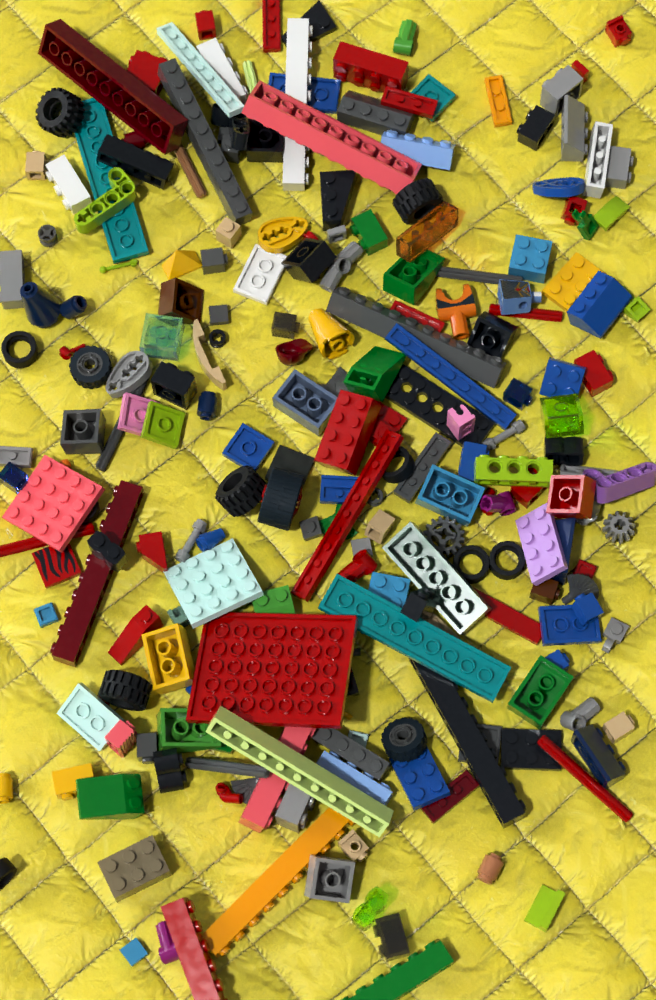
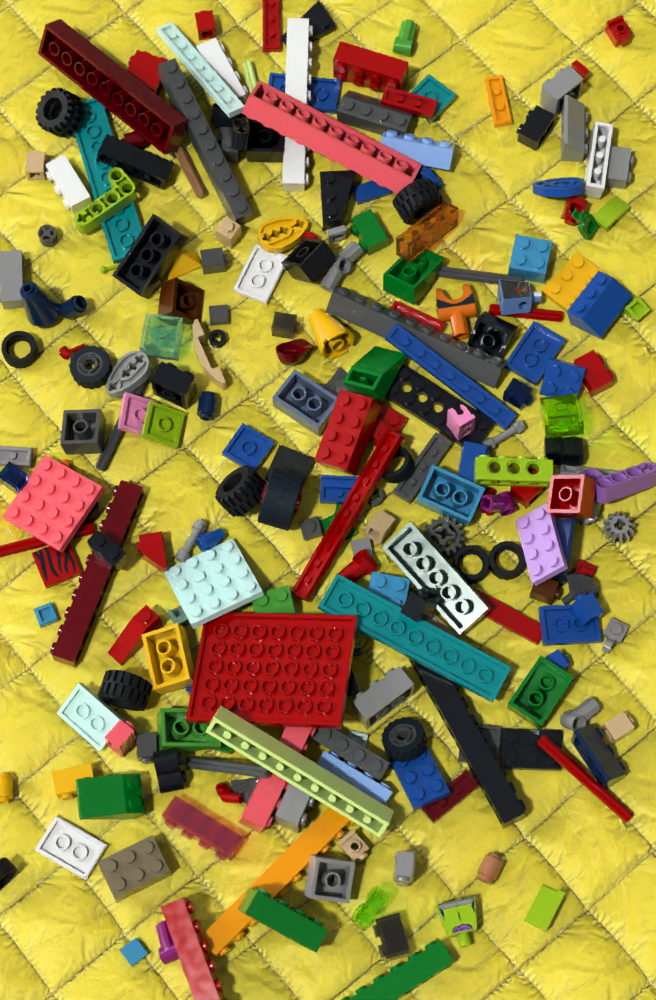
(71, 848): none -> white tile
(150, 256): none -> black brick
(202, 828): none -> clear pink brick
(283, 920): none -> green brick
(369, 191): none -> blue tile
(382, 697): none -> light grey brick
(404, 868): none -> light grey brick
(428, 173): none -> blue cone
(459, 919): none -> lime torso
(533, 352): none -> blue plate

